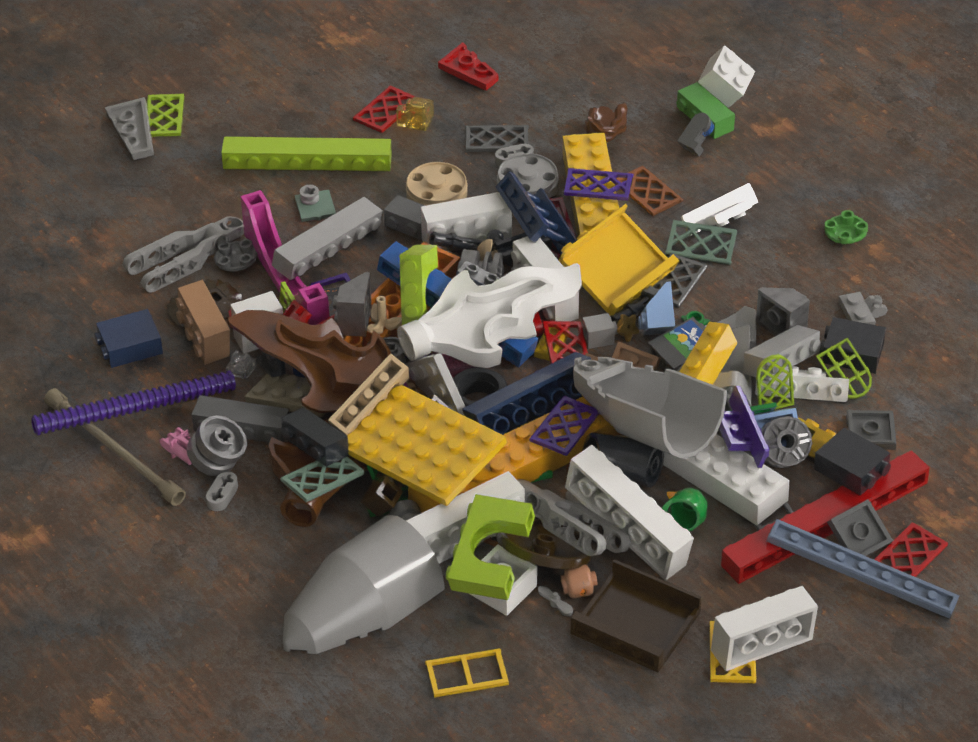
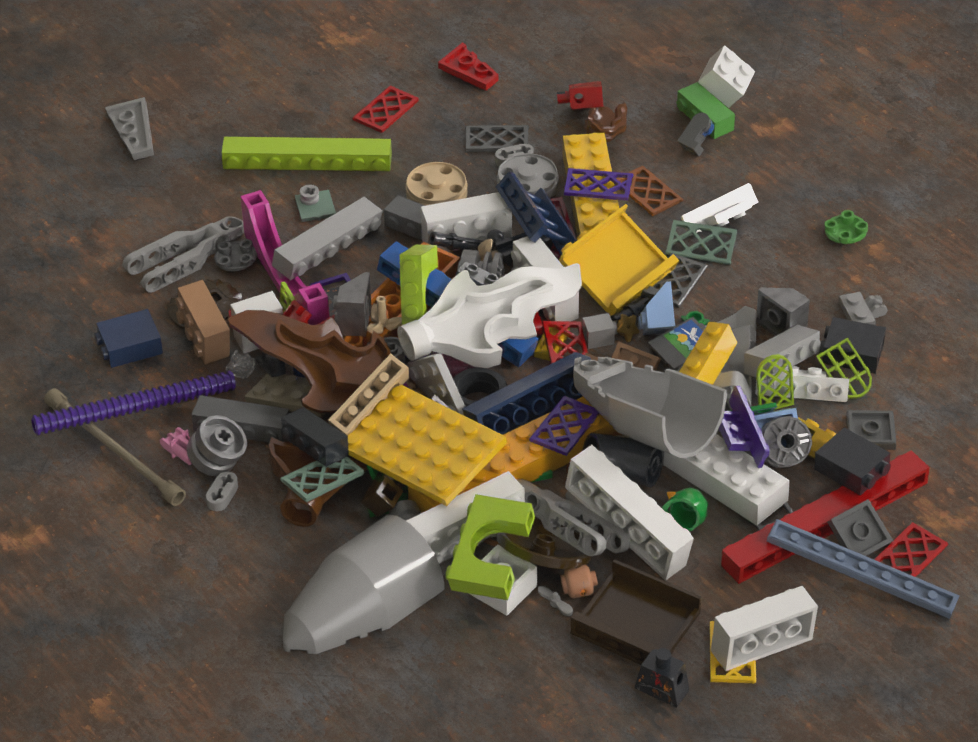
(165, 100): lime window -> none
(415, 114): clear yellow brick -> none
(470, 686): yellow window -> none
(591, 94): none -> red torso
(663, 677): none -> black torso

